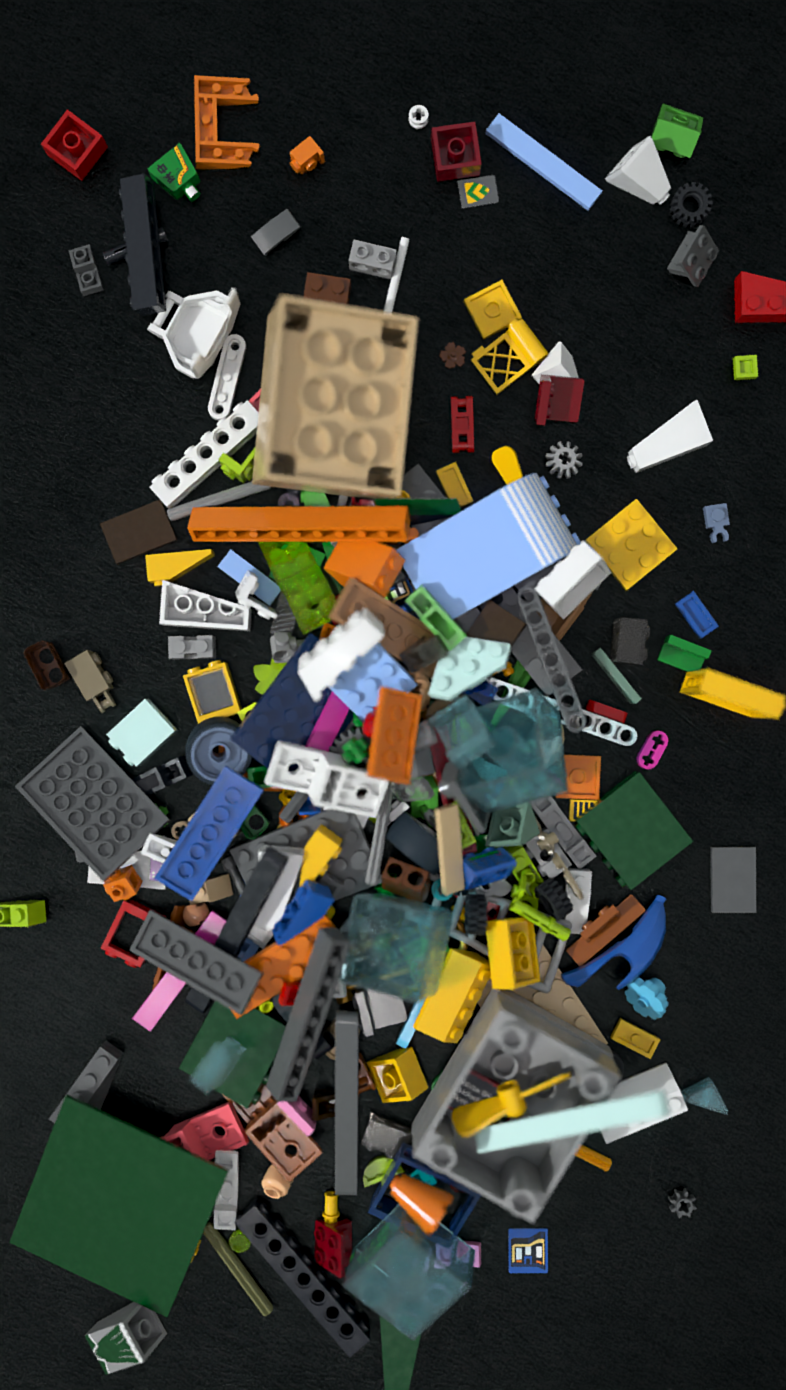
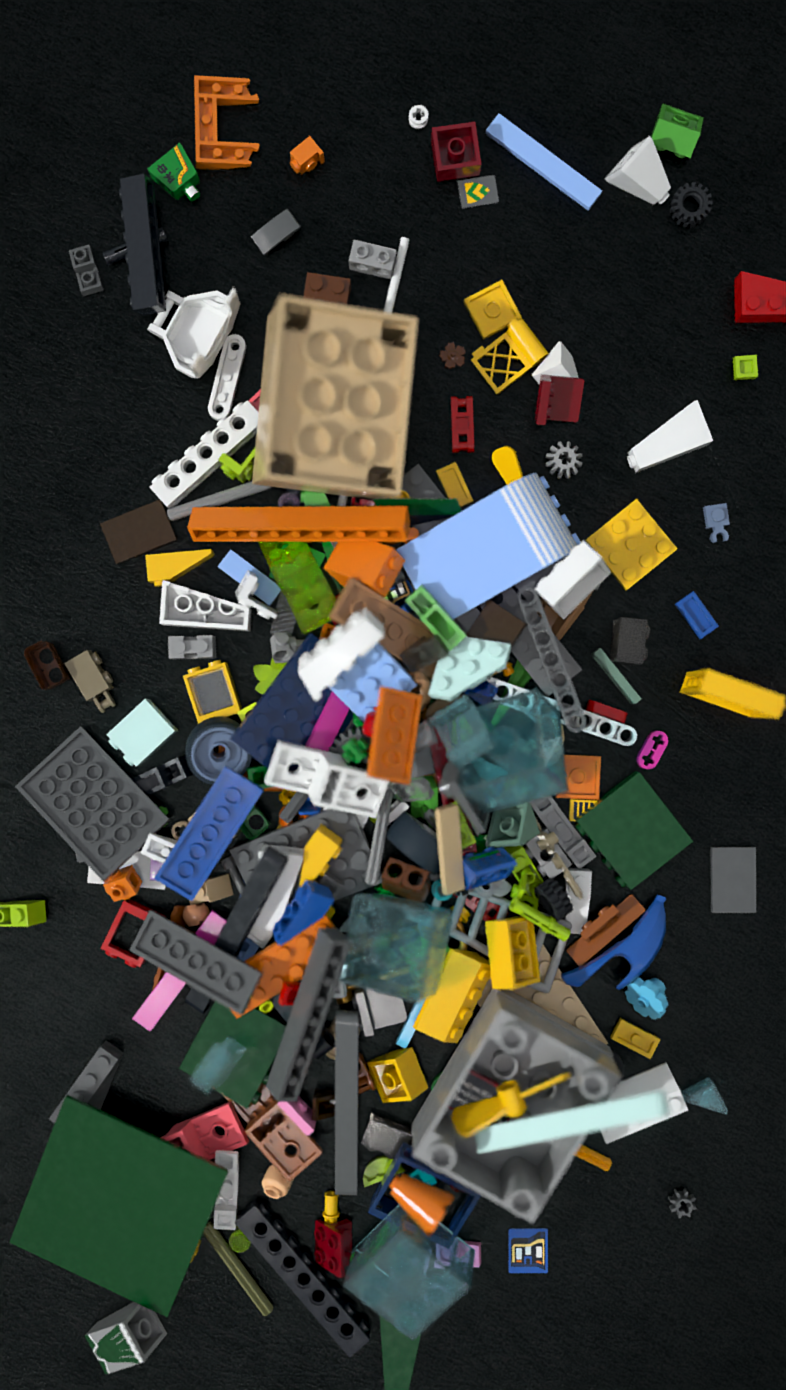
(74, 145): red brick -> none
(475, 914): black tyre -> none
(683, 654): green panel -> none
(694, 256): dark grey bracket -> none

